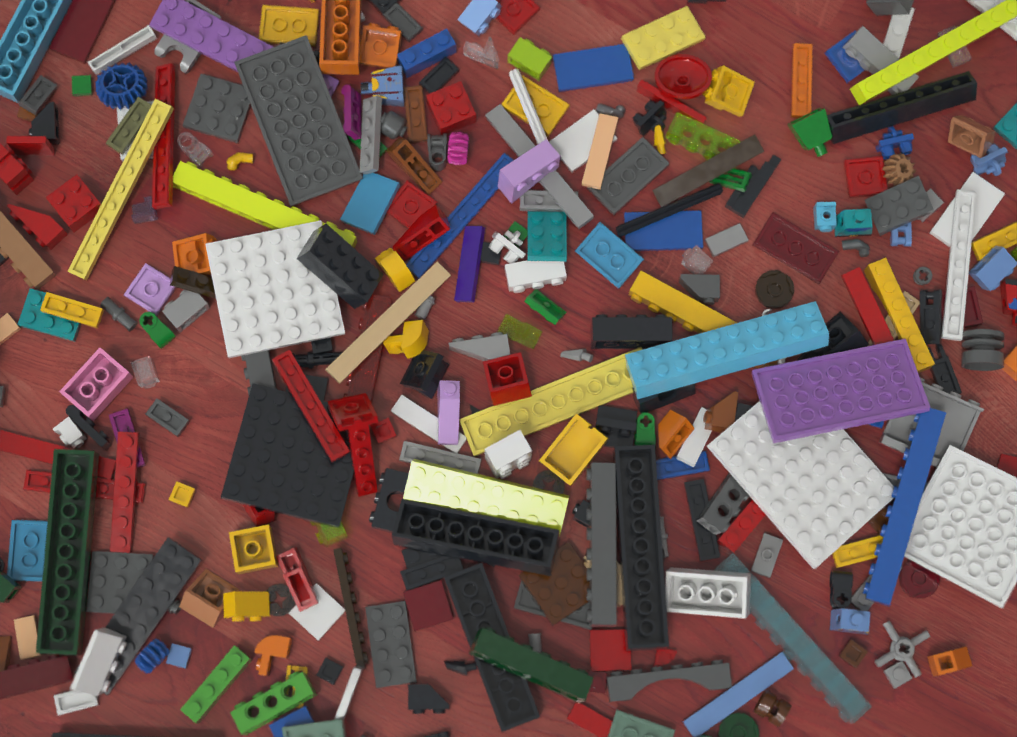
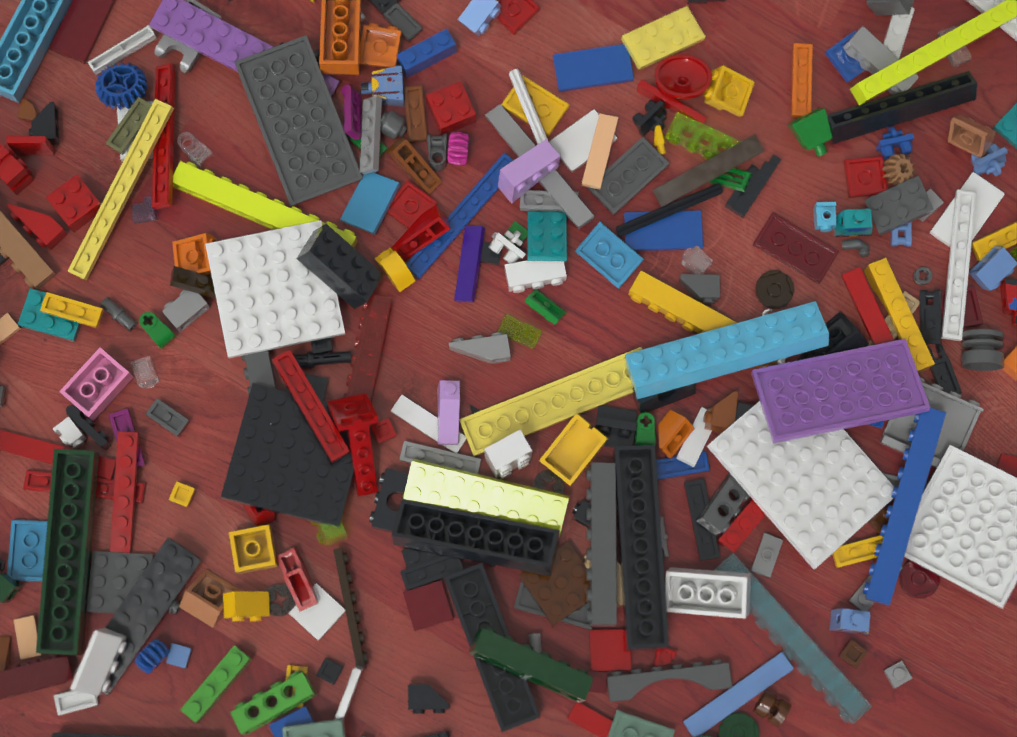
(37, 95): dark grey plate -> none
(82, 85): green tile -> none
(150, 289): lavender tile -> none
(218, 109): dark grey plate -> none
(238, 158): yellow arm -> none
(271, 647): orange brick -> none
(288, 23): yellow tile -> none
(388, 322): tan tile -> none
(390, 644): dark grey plate -> none
(411, 342): yellow brick -> none
(424, 308): light grey pin -> none
(425, 373): black bracket -> none
(439, 76): black tile -> none
(460, 666): black bar -> none
(487, 55): clear slope -> none
(507, 379): red brick -> none
(529, 58): lime brick -> none
(578, 355): light grey bar -> none
(604, 109): flat silver arm -> none
(630, 332): black brick -> none
(726, 240): light grey tile -> none
(840, 585): black piece -> none
(895, 645): light grey bar -> none
(949, 661): orange slope -> none

